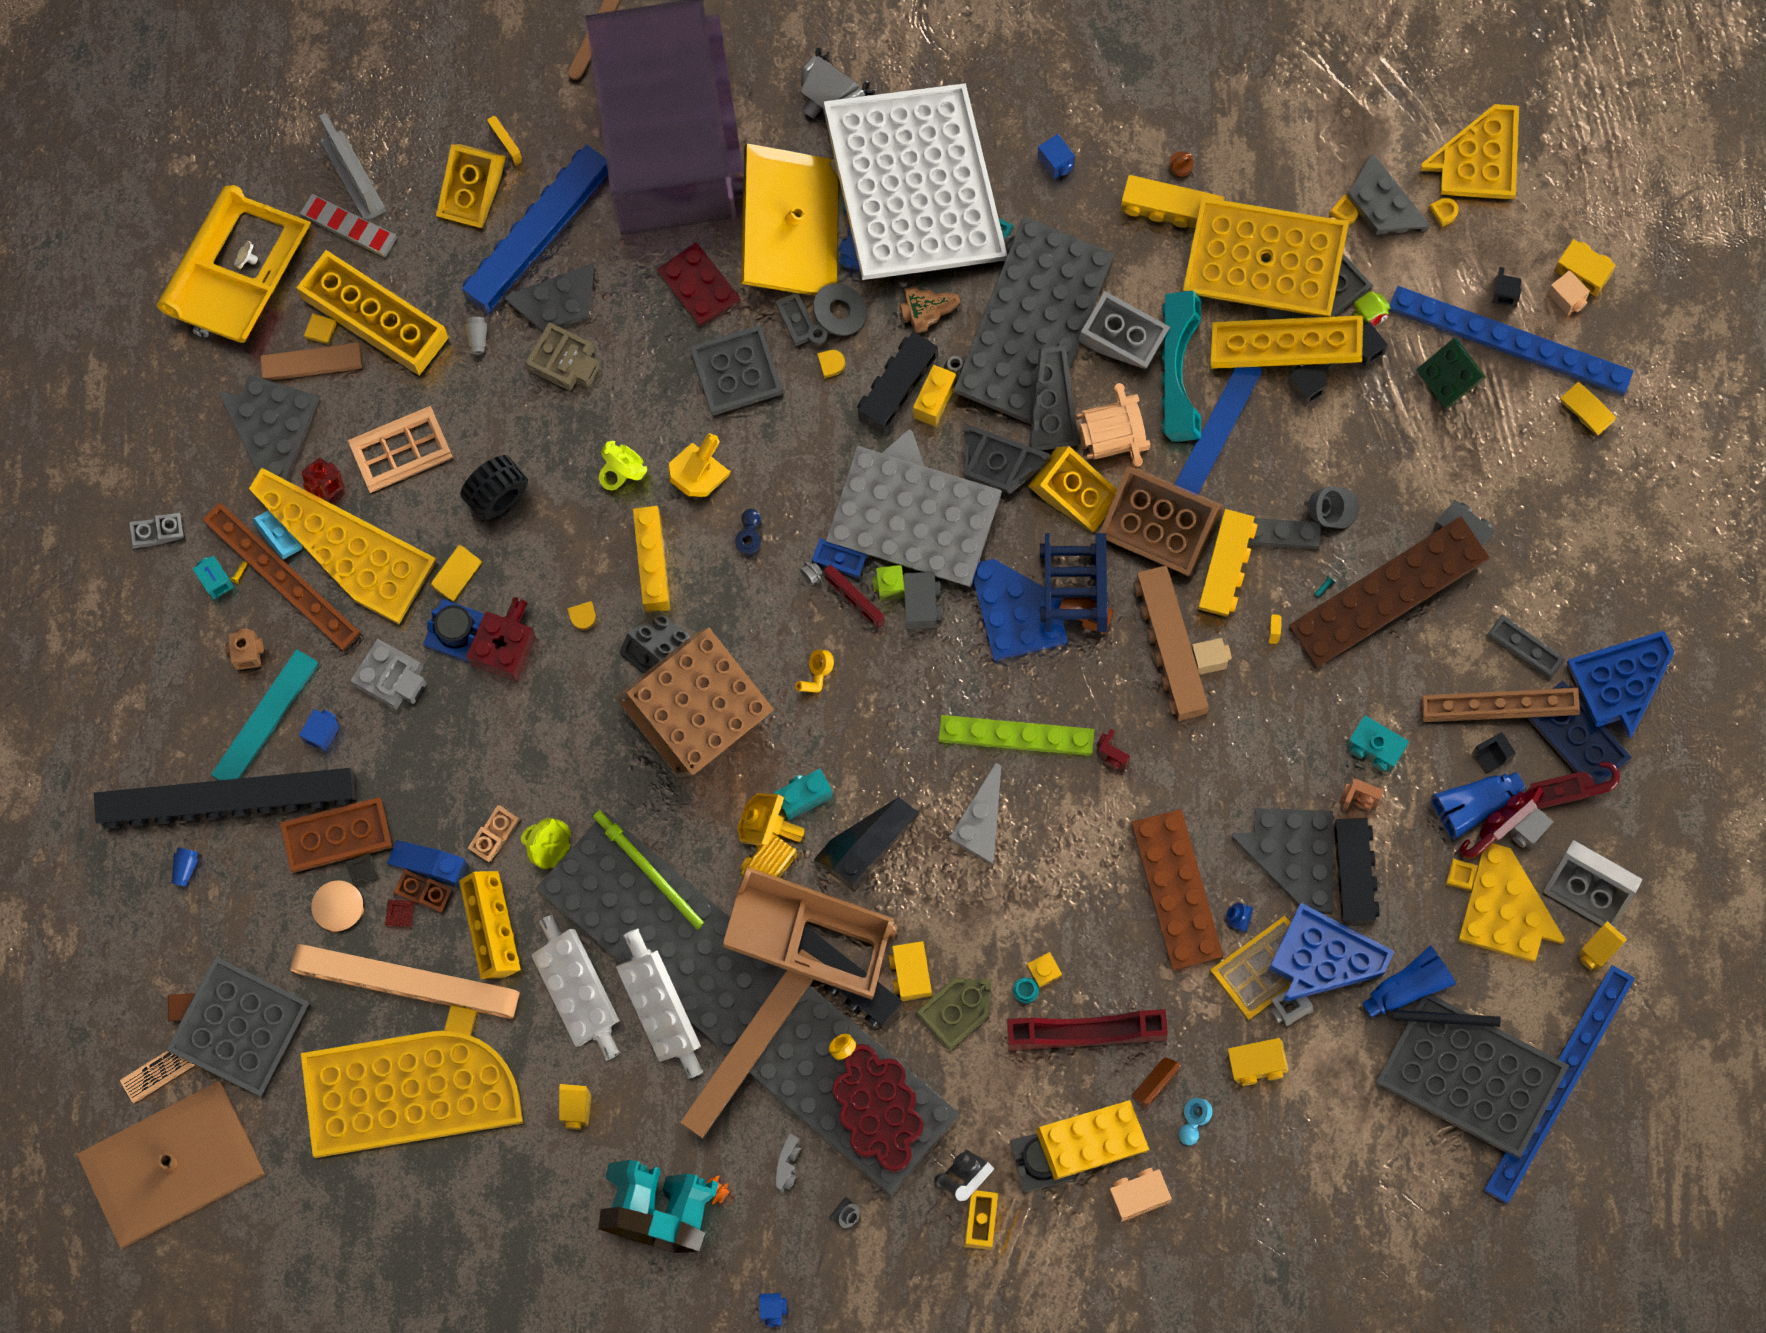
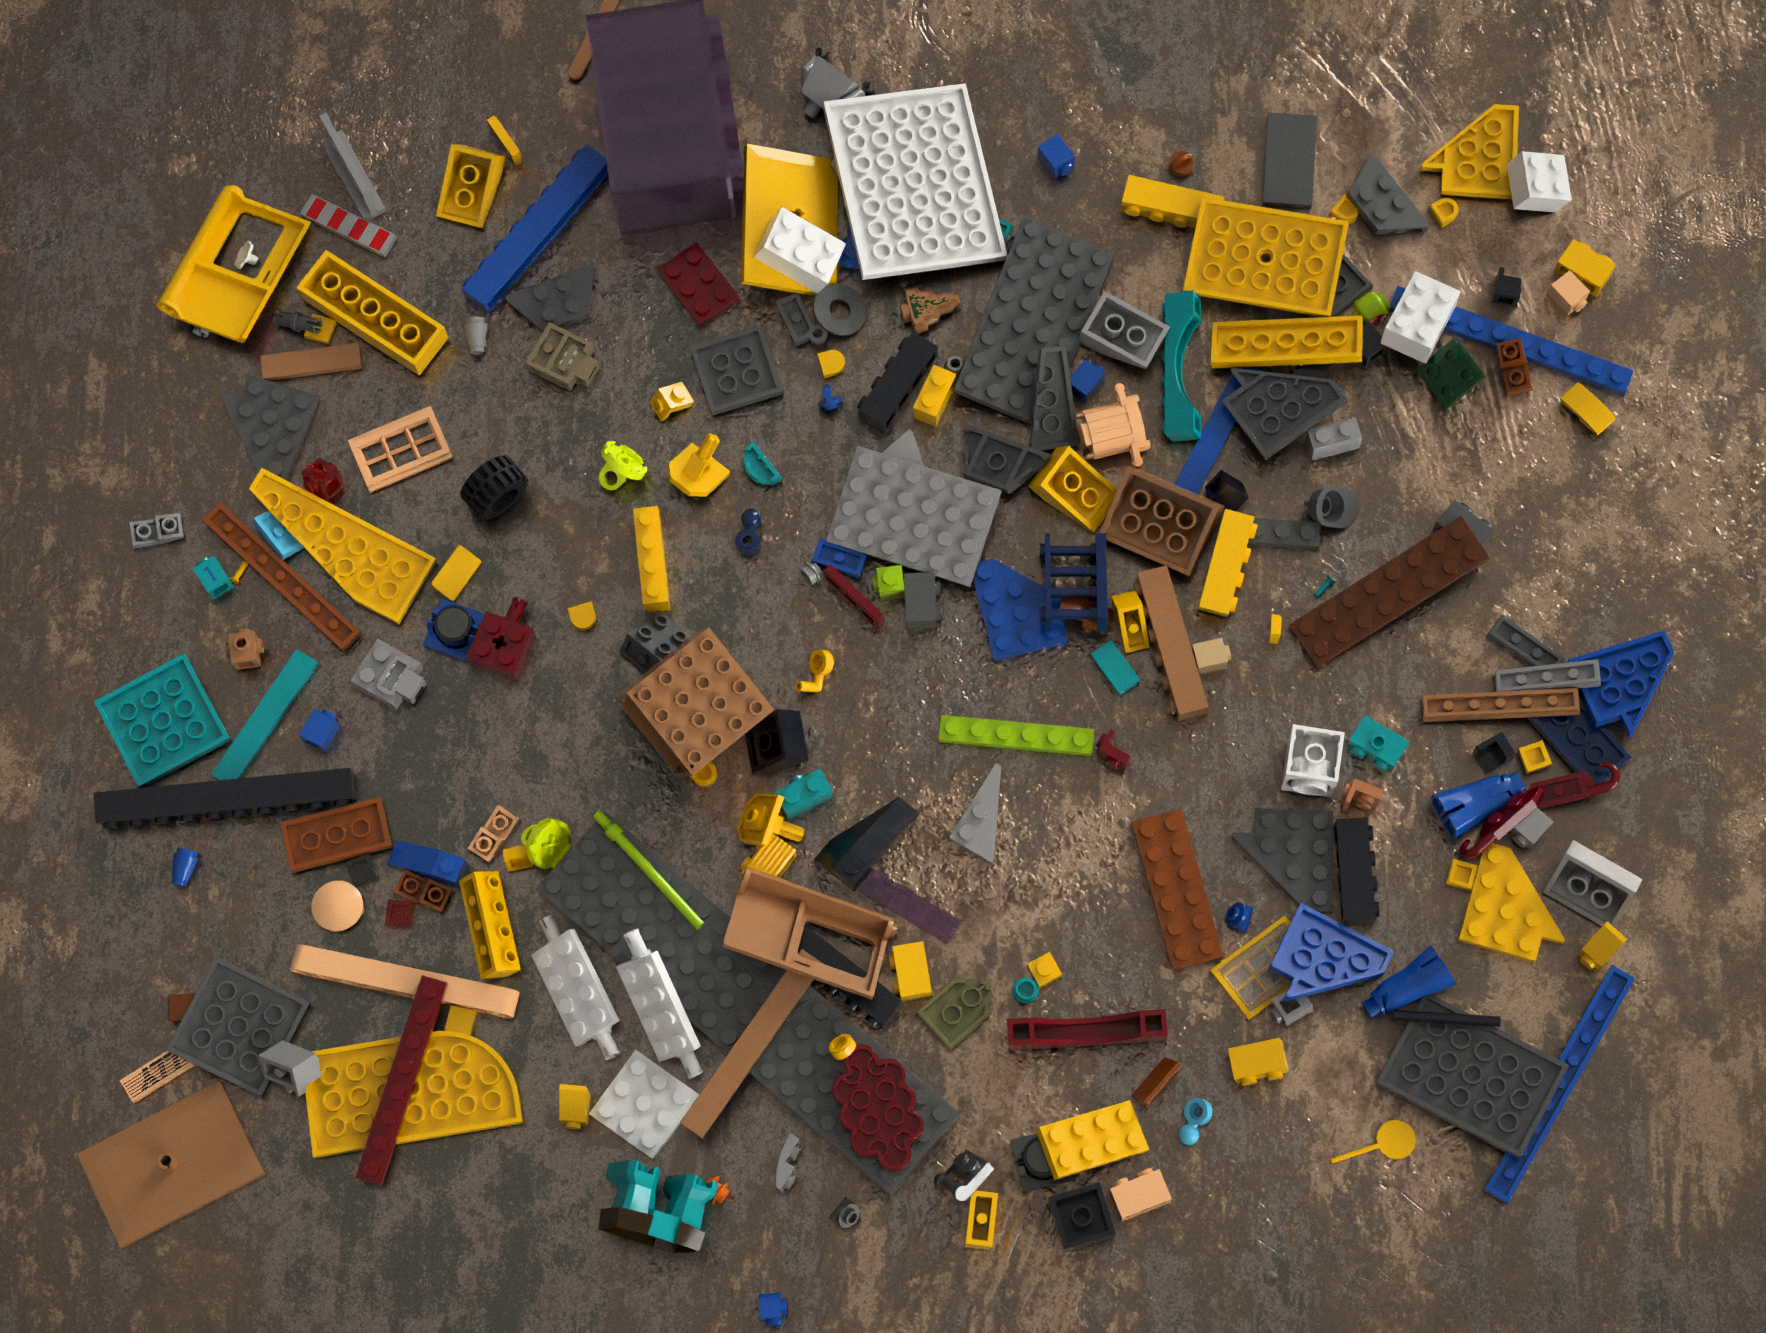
(162, 721): none -> teal plate
(290, 1066): none -> light grey brick
(297, 321): none -> dark grey pin
(401, 1080): none -> dark red plate
(516, 858): none -> yellow plate
(644, 1105): none -> white plate
(670, 399): none -> yellow bracket
(706, 776): none -> yellow tile
(759, 467): none -> teal plate
(777, 742): none -> black slope
(799, 250): none -> white brick
(829, 402): none -> blue plate
(910, 906): none -> clear purple tile
(1081, 1217): none -> black brick
(1086, 380): none -> blue brick
(1115, 668): none -> teal tile
(1130, 621): none -> yellow slope
(1226, 491): none -> black panel
(1280, 406): none -> dark grey wing
(1289, 160): none -> dark grey tile
(1312, 761): none -> white brick
(1333, 439): none -> light grey brick
(1393, 1139): none -> yellow piece
(1420, 317): none -> white brick
(1514, 367): none -> dark orange slope
(1534, 757): none -> yellow plate
(1539, 182): none -> white brick
(1553, 676): none -> light grey tile

